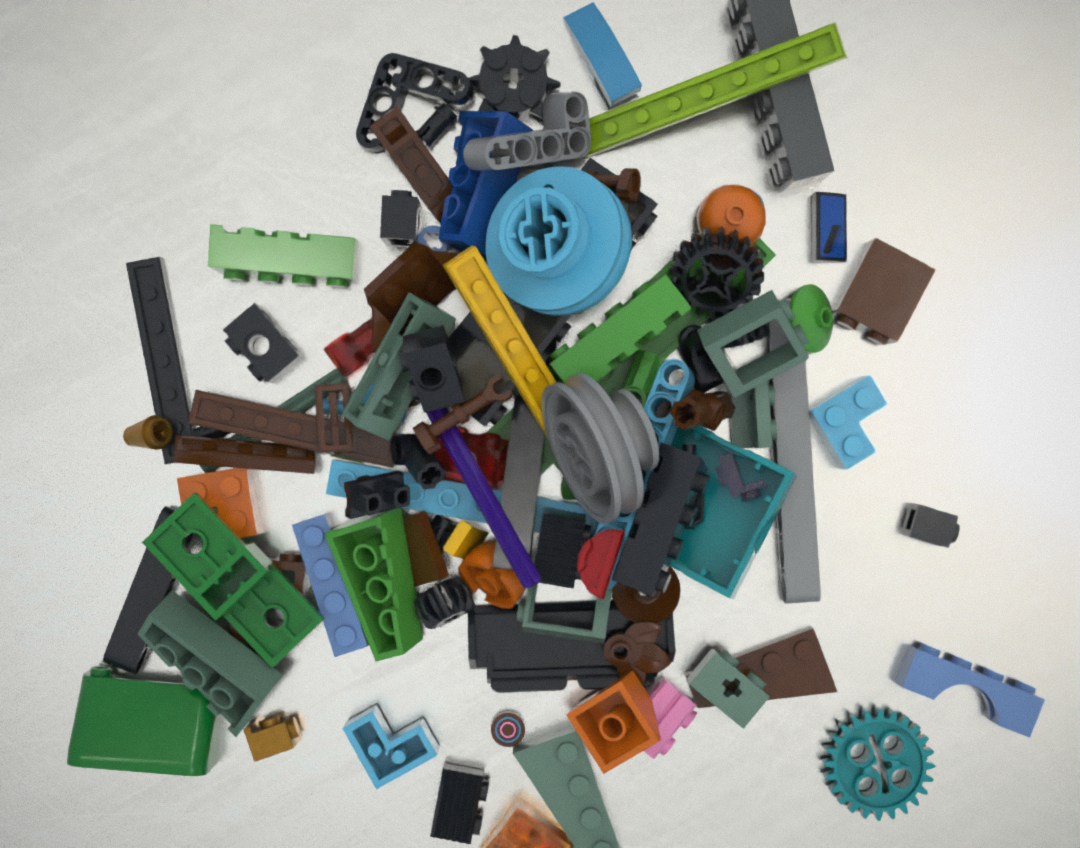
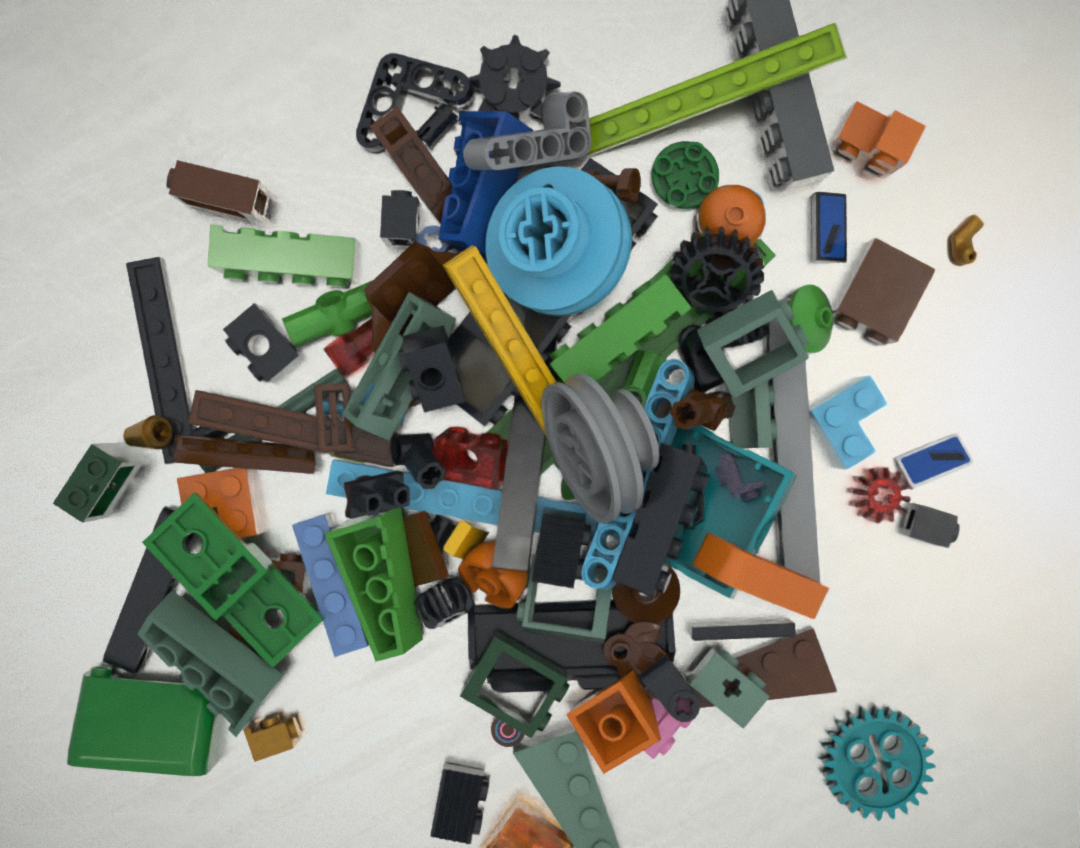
(88, 490): none -> dark green window
(218, 191): none -> reddish brown window
(332, 314): none -> bright green piece
(385, 753): medium azure brick -> none
(459, 414): reddish brown piece -> none
(483, 667): none -> dark green window
(487, 503): dark purple axle -> none
(598, 560): red plate -> none
(603, 54): dark azure slope -> none
(667, 685): none -> black piece
(684, 175): none -> green tile
(741, 630): none -> black tile
(760, 576): none -> orange beam
(878, 138): none -> orange brick
(891, 499): none -> clear red gear
(934, 461): none -> slope
(962, 240): none -> pearl gold arm
(1008, 705): medium blue arch -> none

